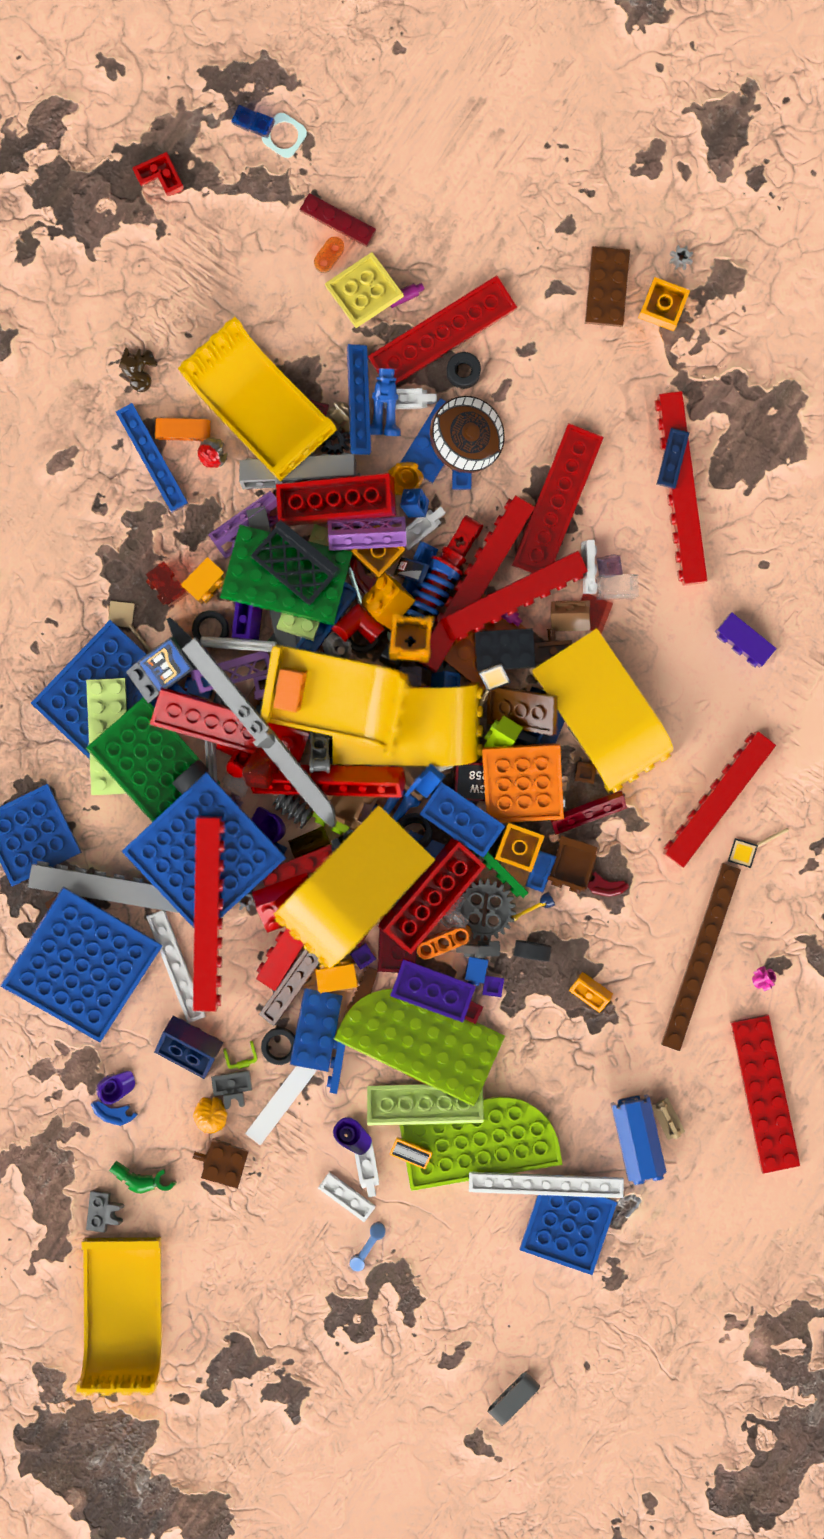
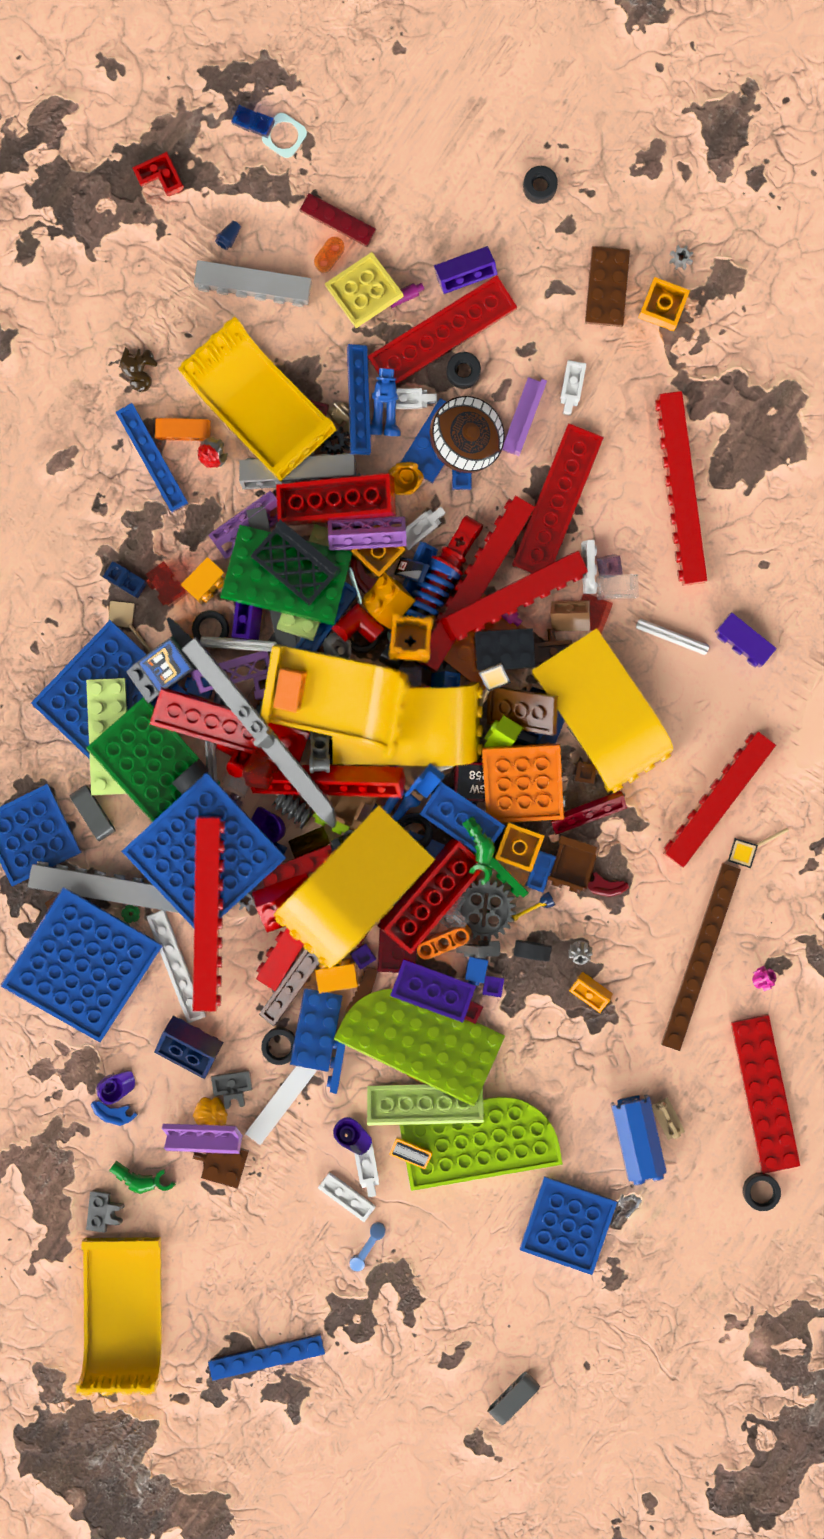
(92, 813): none -> dark grey beam
(125, 579): none -> dark blue slope
(135, 916): none -> green plate
(202, 1138): none -> medium lavender fence
(226, 238): none -> dark blue cone
(244, 1063): lime piece -> none
(253, 283): none -> light grey brick
(266, 1357): none -> blue plate
(414, 503): blue brick -> none
(465, 270): none -> dark purple brick
(484, 848): none -> green piece
(524, 416): none -> medium lavender fence
(545, 173): none -> black tyre
(546, 1184): white tile -> none
(572, 385): none -> white hinge
(580, 952): none -> light grey gear
(672, 458): dark blue tile -> none
(672, 636): none -> white axle
(761, 1206): none -> black tyre

